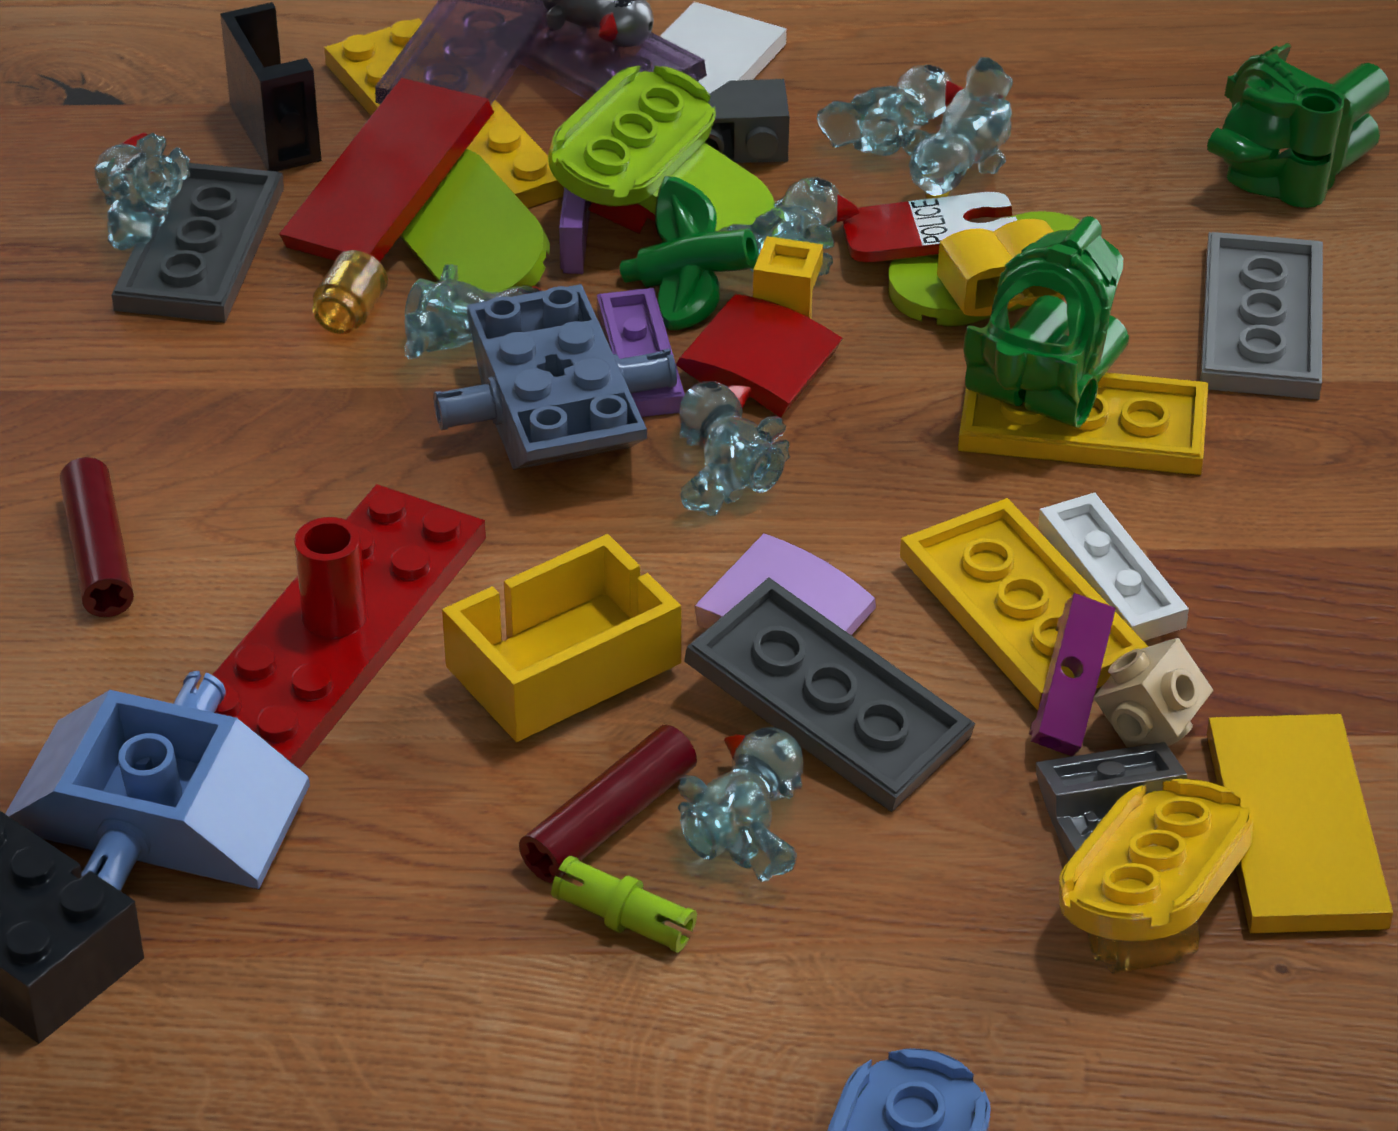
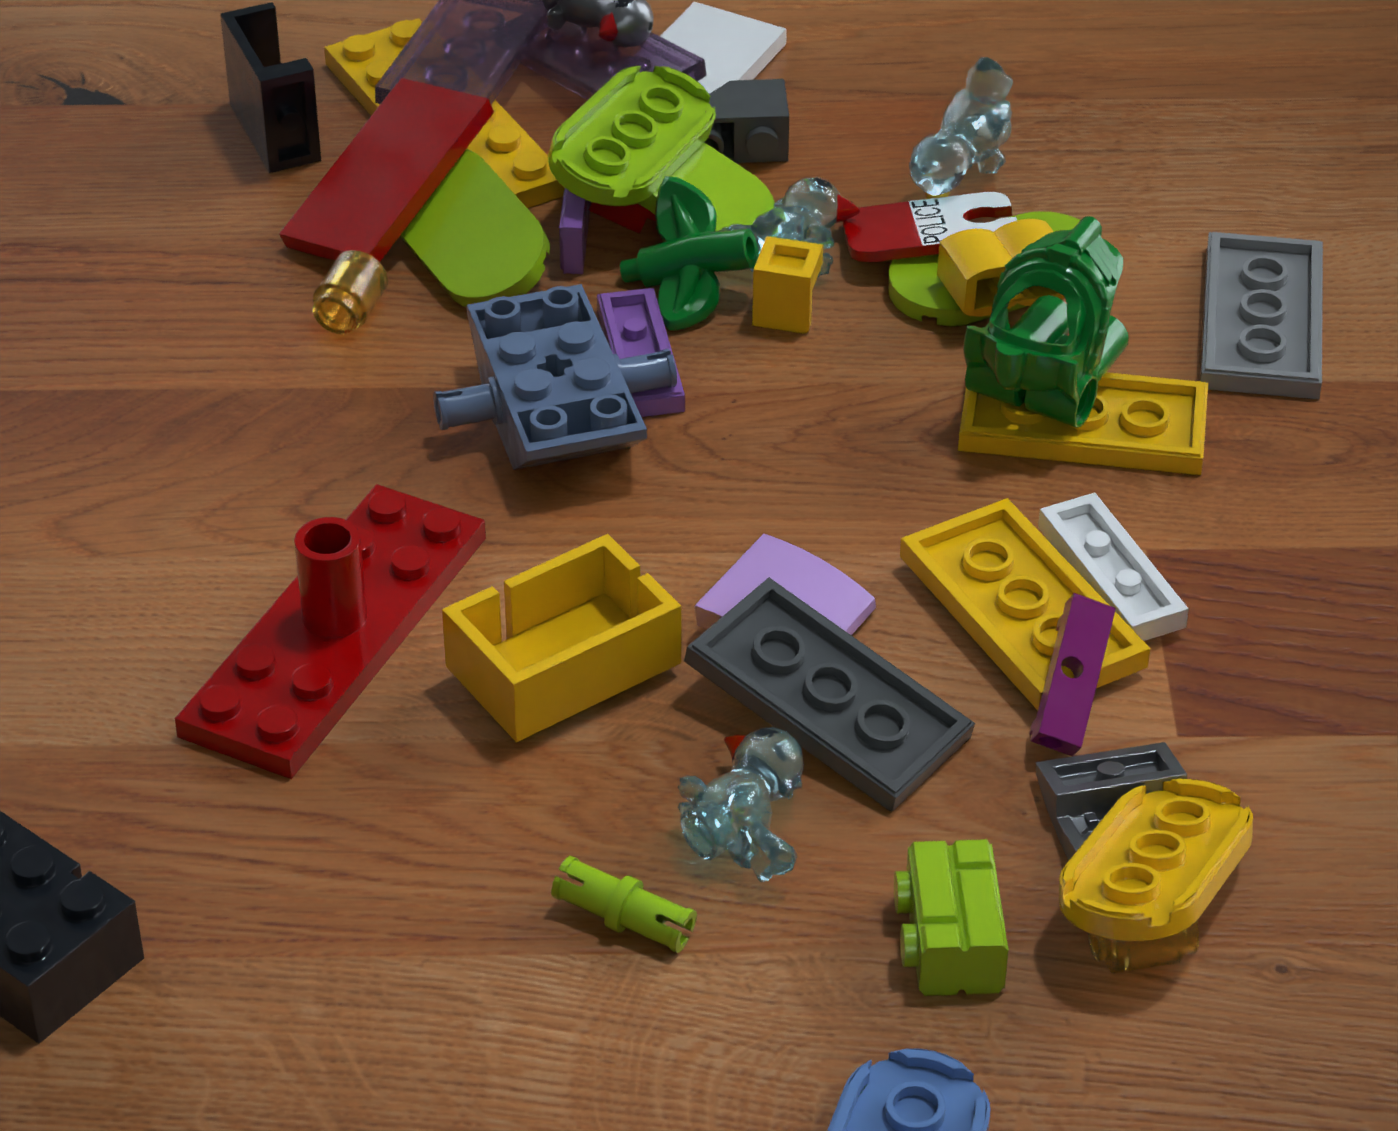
(96, 537): dark red piece -> none
(139, 186): clear light blue animal -> none
(162, 787): medium blue slope -> none
(203, 247): dark grey tile -> none
(438, 312): clear light blue animal -> none
(608, 802): dark red piece -> none
(735, 448): clear light blue animal -> none
(762, 349): red slope -> none
(890, 115): clear light blue animal -> none
(954, 917): none -> lime brick
(1153, 694): tan brick -> none
(1290, 109): green helmet -> none
(1311, 832): yellow tile -> none

